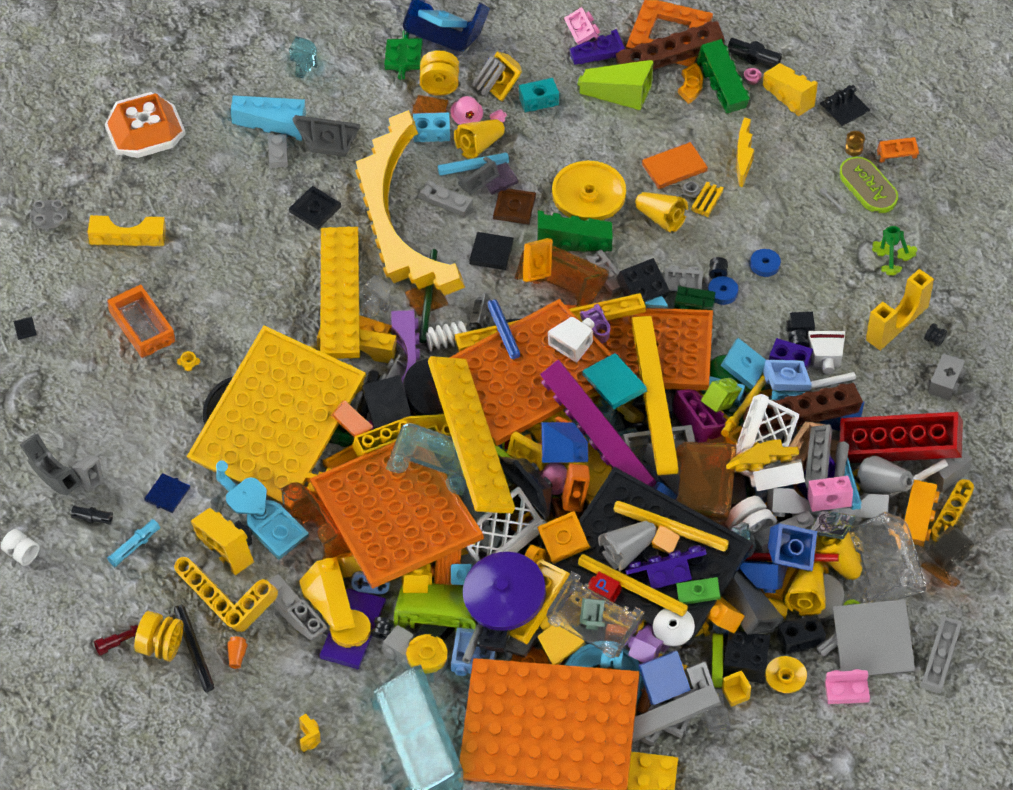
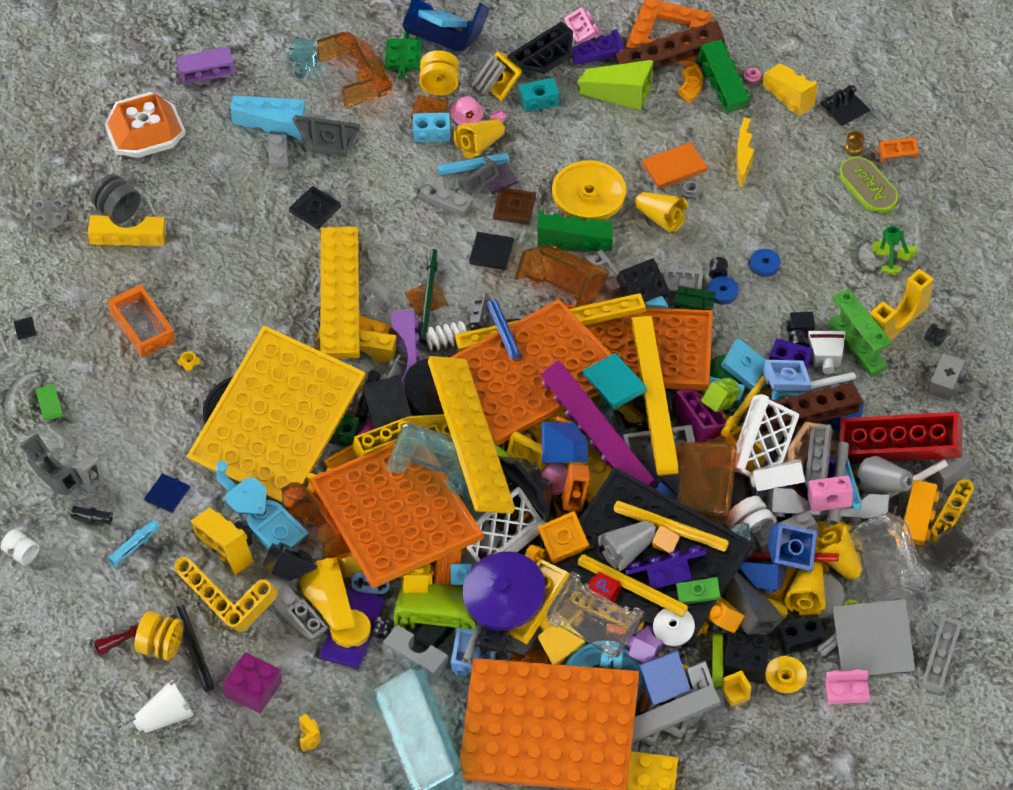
(49, 402): none -> bright green slope
(115, 198): none -> dark grey wheel
(163, 709): none -> white cone
(205, 65): none -> medium lavender brick
(236, 651): orange cone -> none
(252, 682): none -> magenta brick
(288, 563): none -> black slope
(351, 419): orange tile -> none
(372, 78): none -> clear orange windscreen
(375, 179): yellow arch -> none
(428, 652): yellow tile -> none
(537, 260): light orange tile -> none
(545, 50): none -> black wedge
(572, 337): white torso -> none
(592, 613): sand green bracket -> none
(600, 322): medium lavender piece -> none
(707, 186): yellow tile -> none
(754, 52): black piece -> none
(761, 455): yellow slope -> none
(833, 524): piece -> none
(862, 333): none -> bright green fence
(940, 574): clear orange piece -> none

